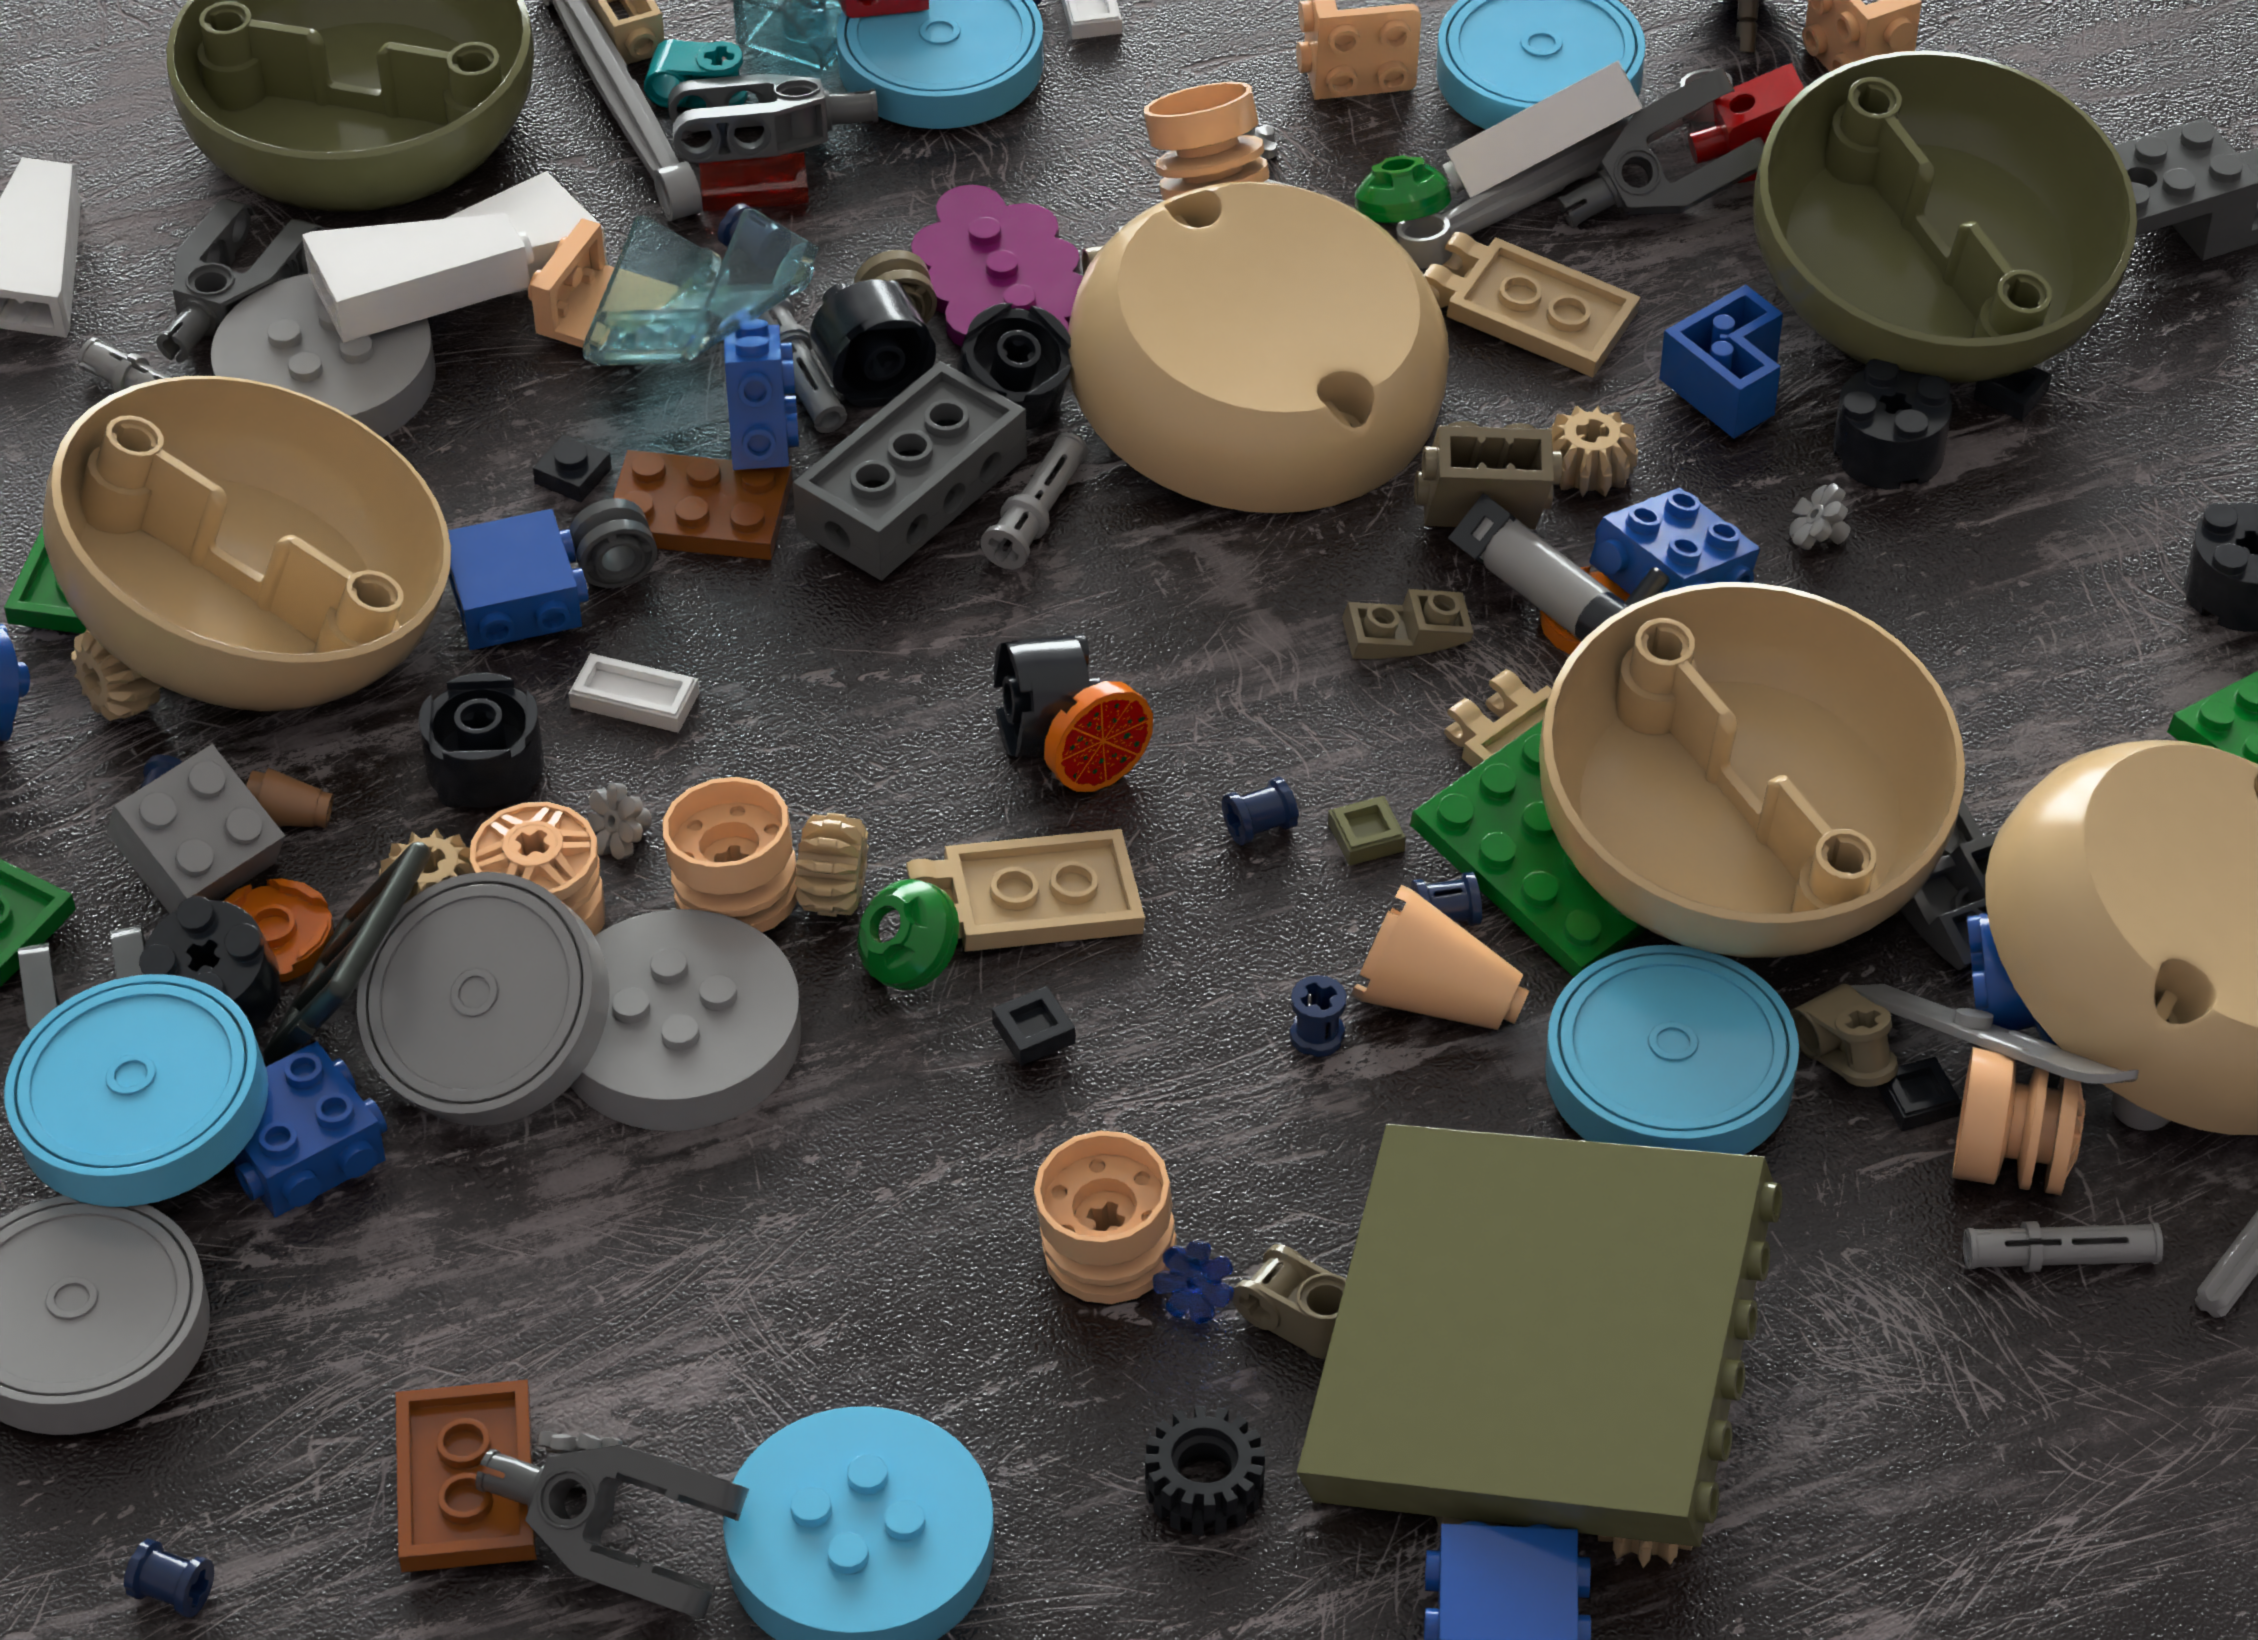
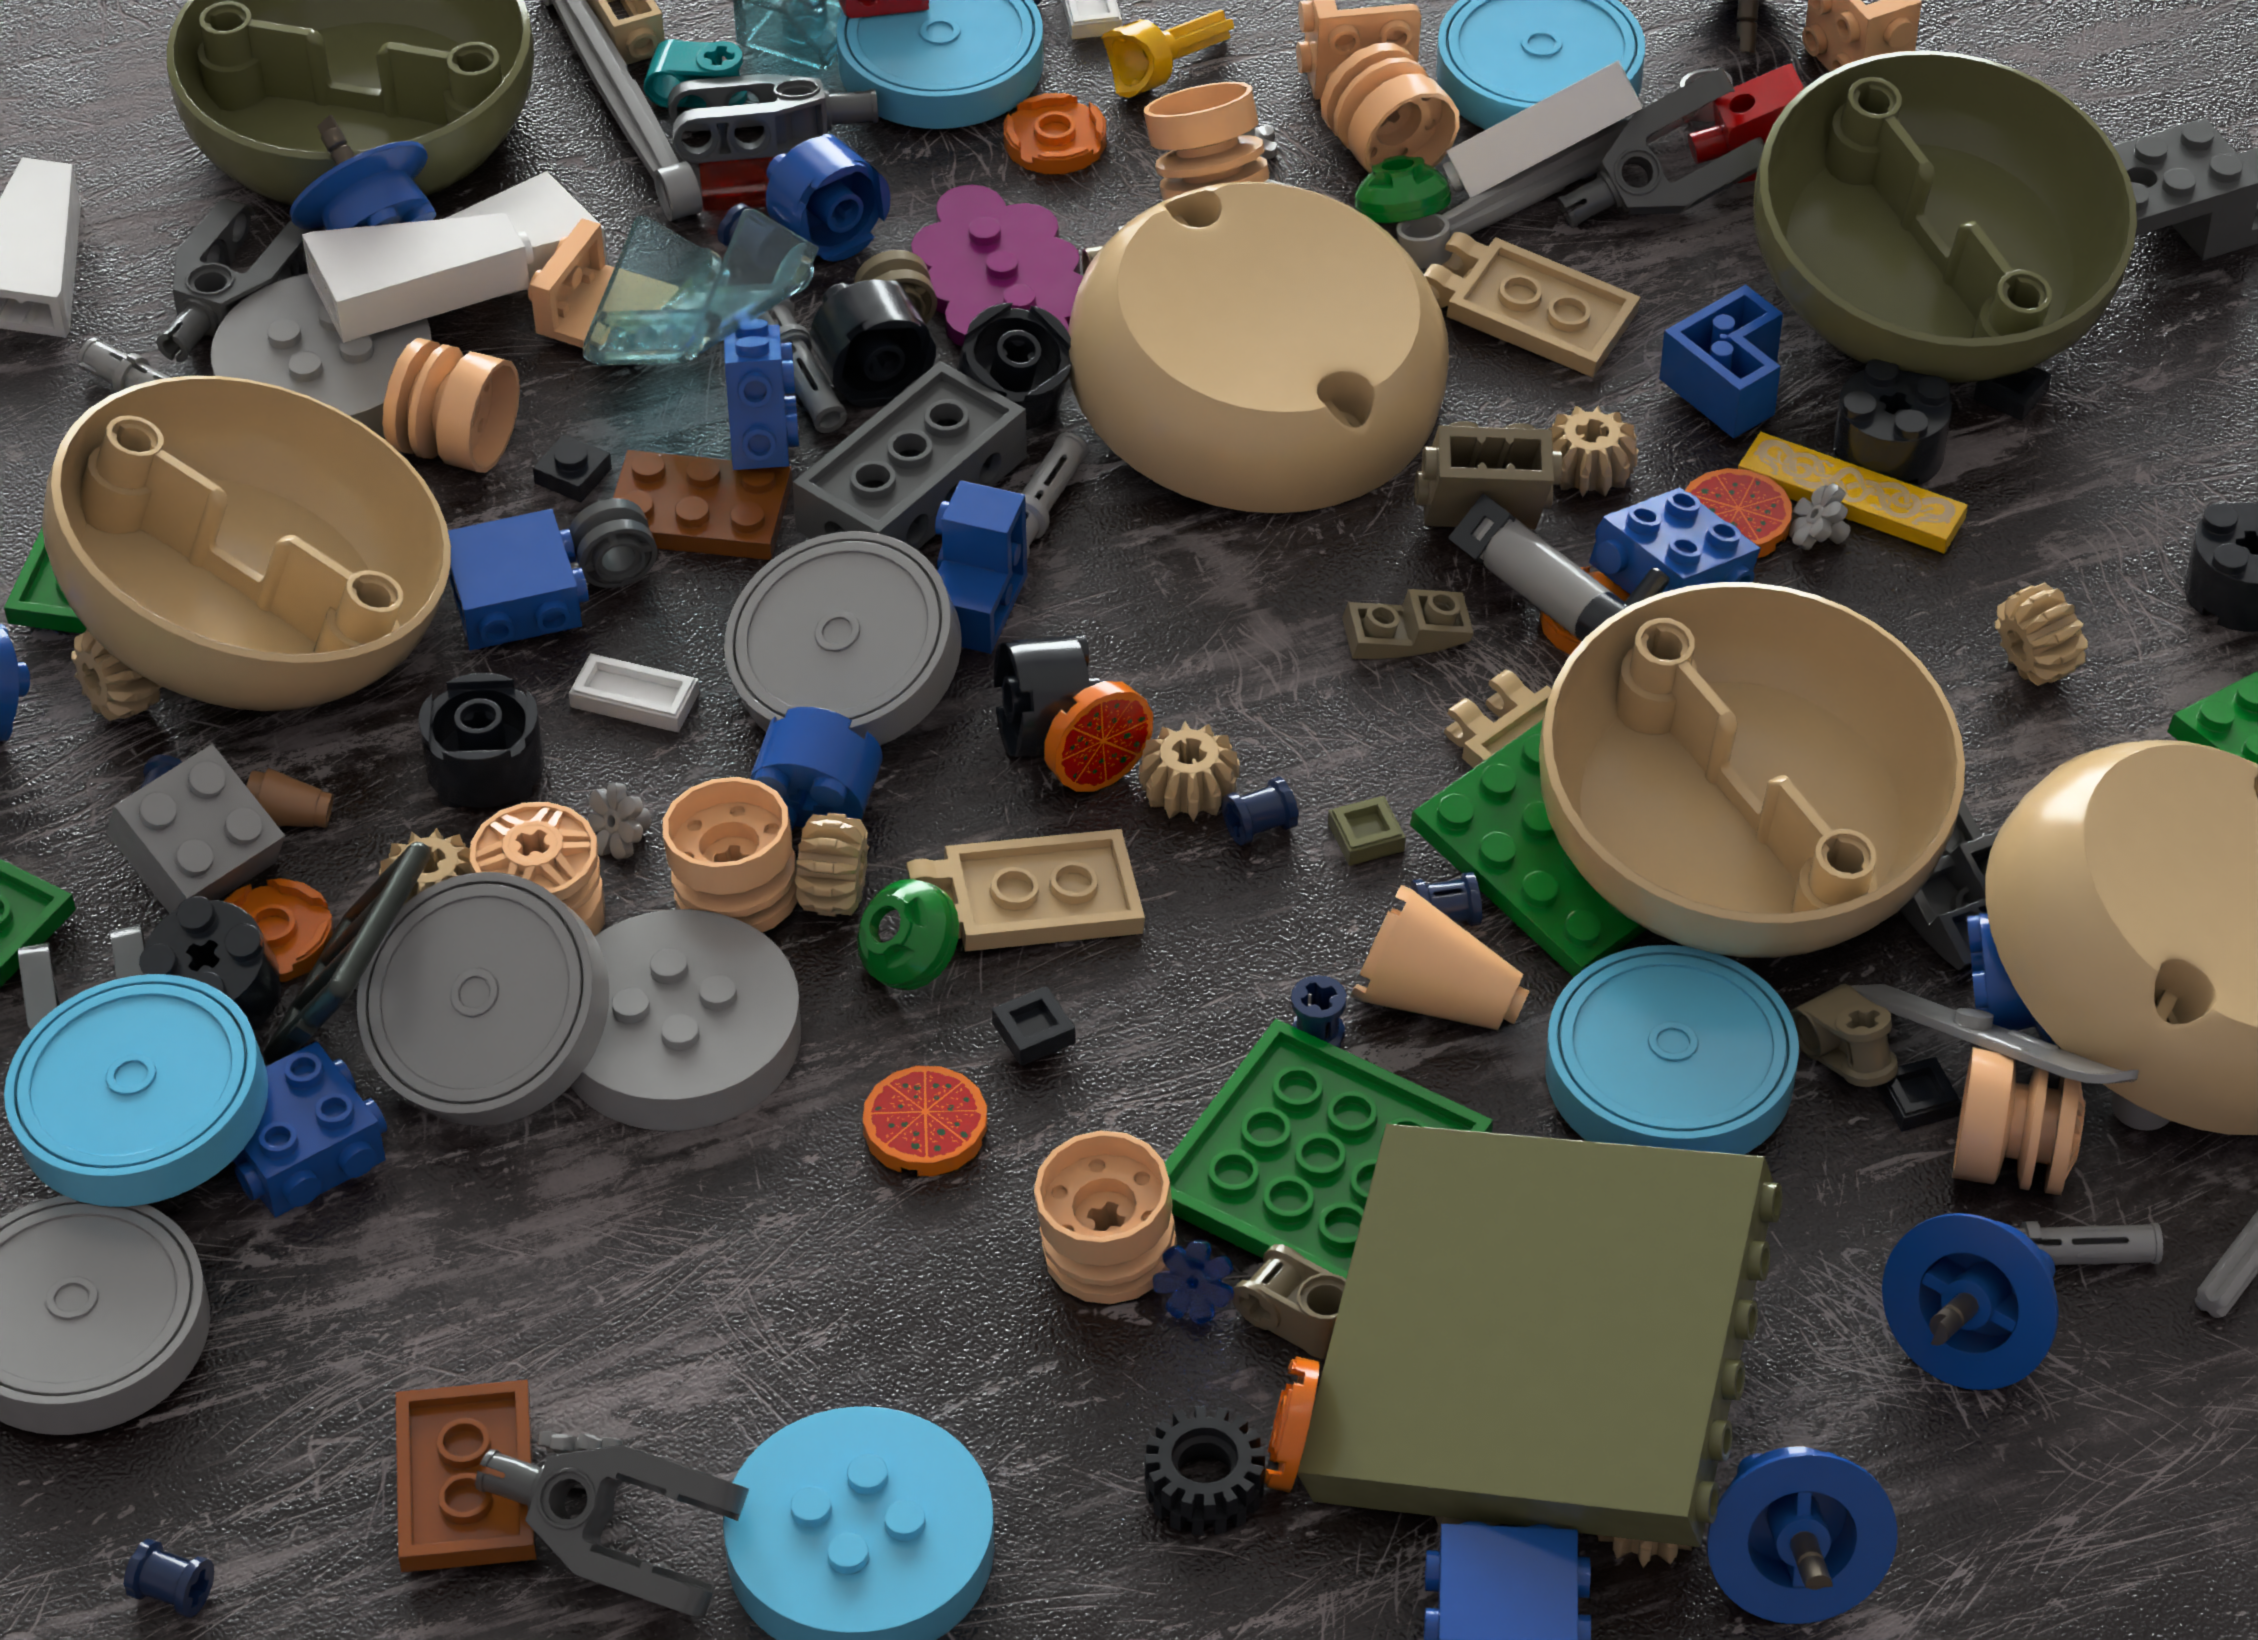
(364, 187): none -> blue piece
(451, 405): none -> light nougat wheel
(818, 764): none -> blue brick
(827, 196): none -> blue brick
(846, 630): none -> light grey brick
(925, 1120): none -> tile
(982, 558): none -> blue brick
(1054, 134): none -> orange tile
(1144, 54): none -> yellow piece
(1188, 770): none -> tan gear
(1292, 1424): none -> orange tile
(1296, 1146): none -> green plate
(1388, 107): none -> light nougat wheel
(1748, 502): none -> tile
(1801, 1535): none -> blue piece
(1869, 497): none -> yellow tile
(1971, 1300): none -> blue piece
(2041, 634): none -> tan gear

